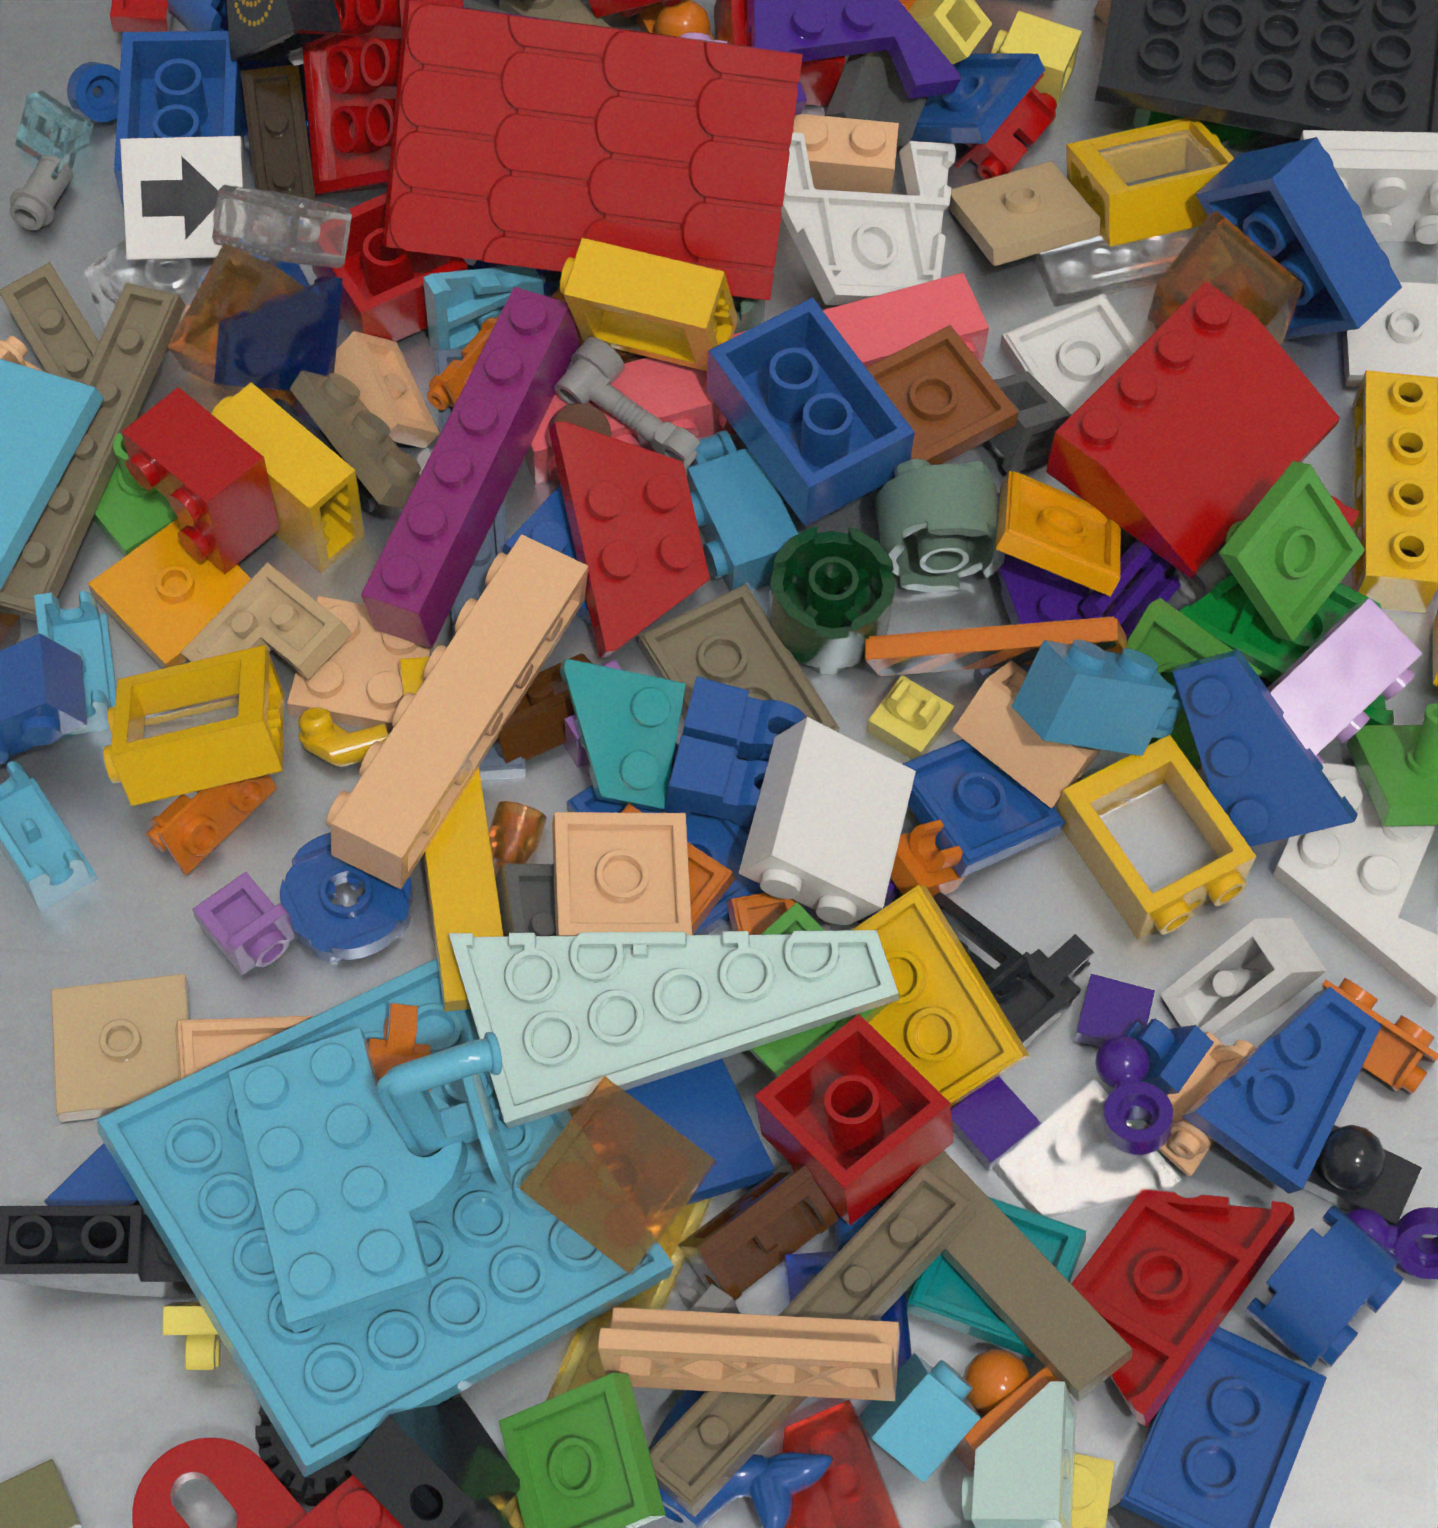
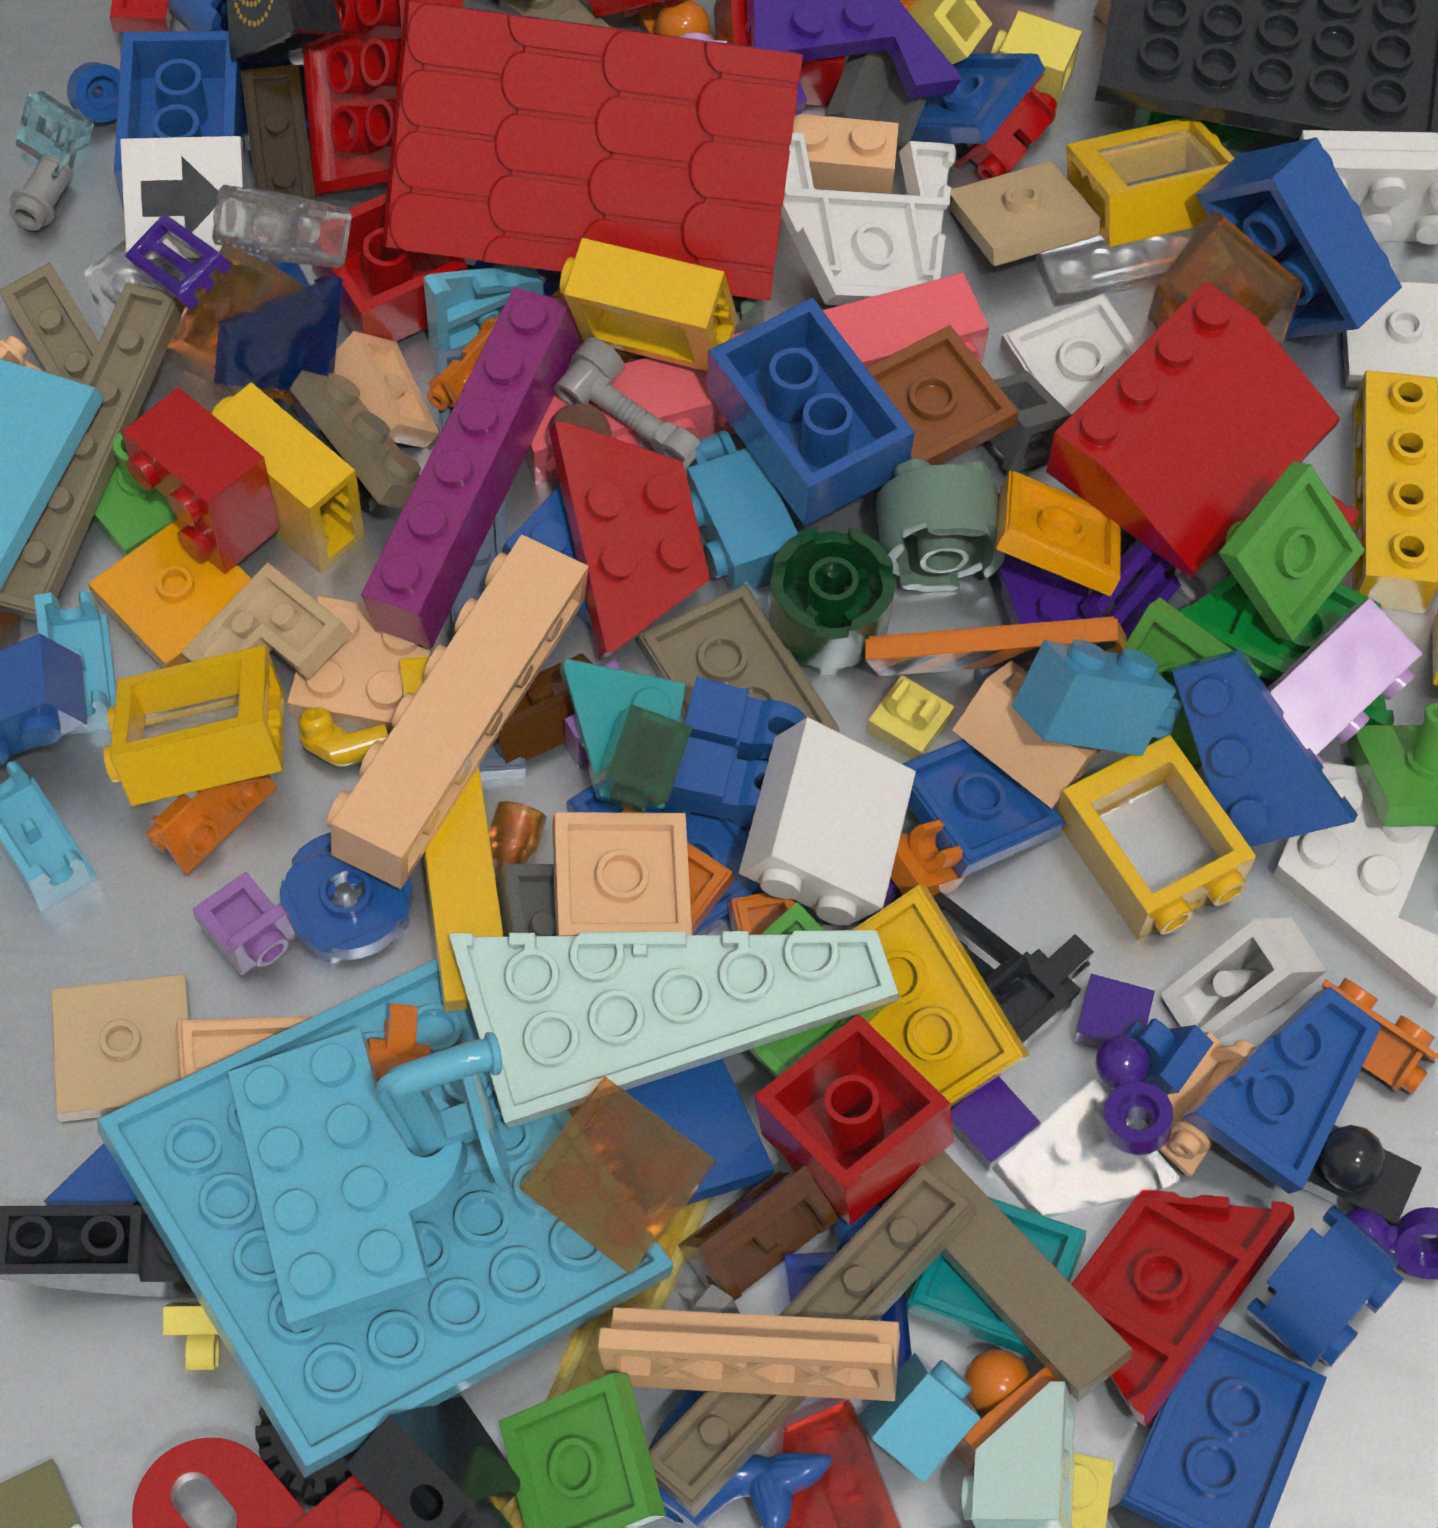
(194, 276): none -> dark purple tile
(642, 758): none -> clear green brick

